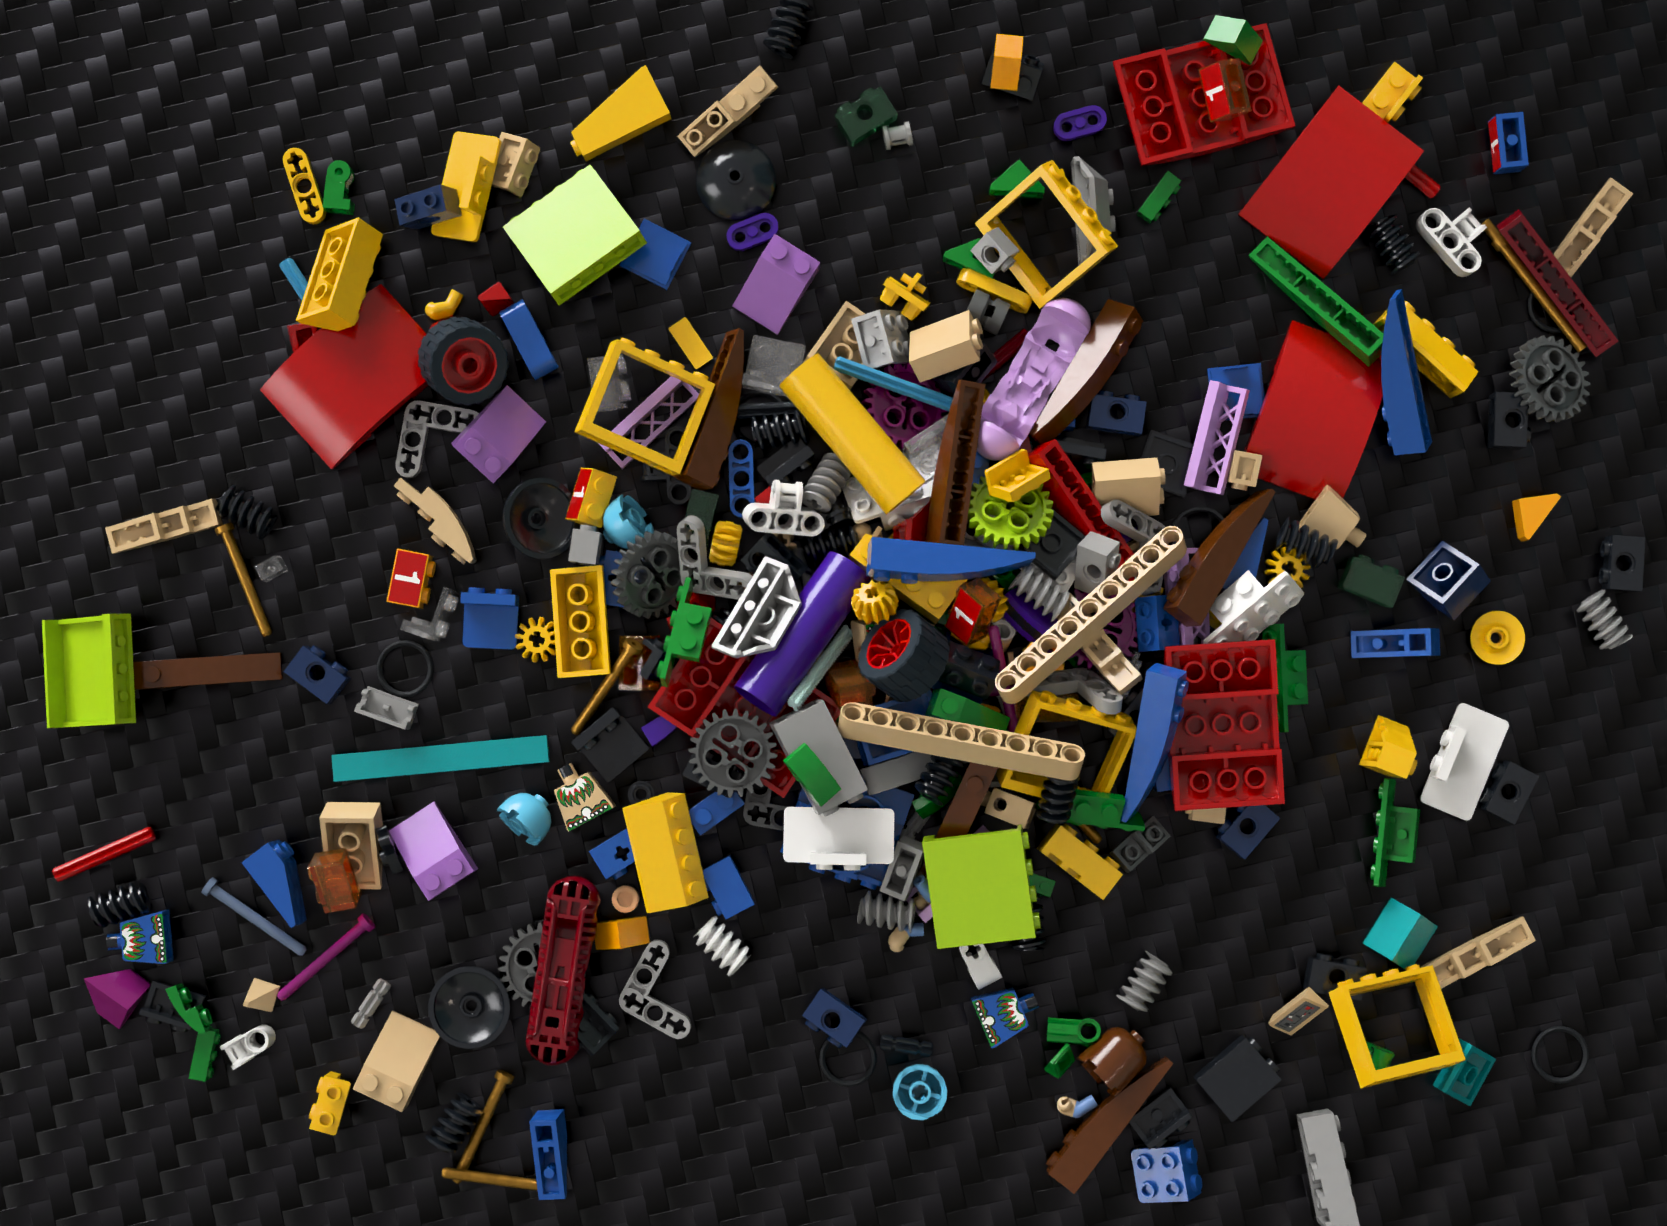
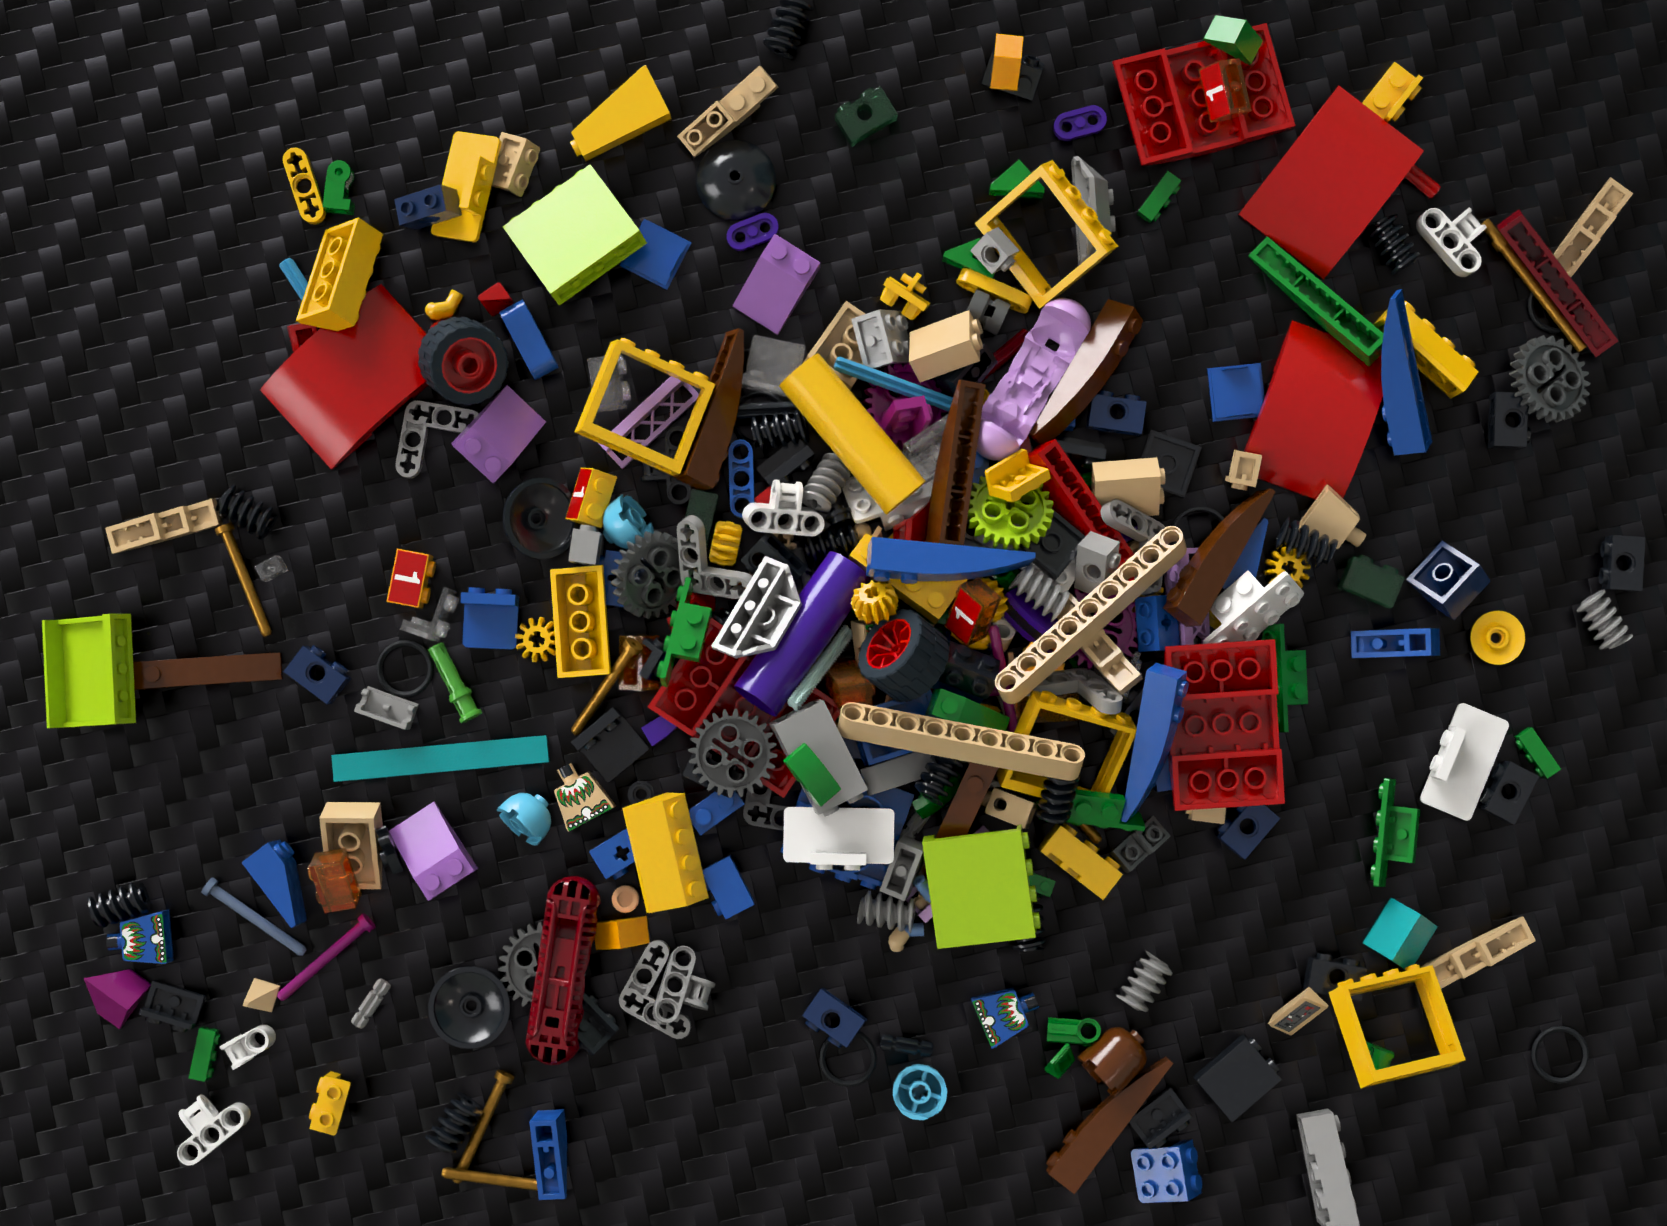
(103, 854): red axle -> none
(195, 1017): green slope -> none
(205, 1119): none -> white piece
(397, 1061): tan slope -> none
(447, 525): tan slope -> none
(458, 692): none -> bright green pin
(689, 989): none -> light grey piece
(690, 343): yellow sticker -> none
(722, 946): white piece -> none
(897, 135): light grey bush -> none
(908, 413): none -> magenta bracket
(980, 966): white piece -> none
(1076, 1108): arm -> none
(1207, 436): lavender fence -> none
(1390, 749): yellow wedge -> none
(1466, 1077): teal slope -> none
(1508, 143): blue brick -> none
(1531, 512): light orange slope -> none
(1537, 753): none -> green piece

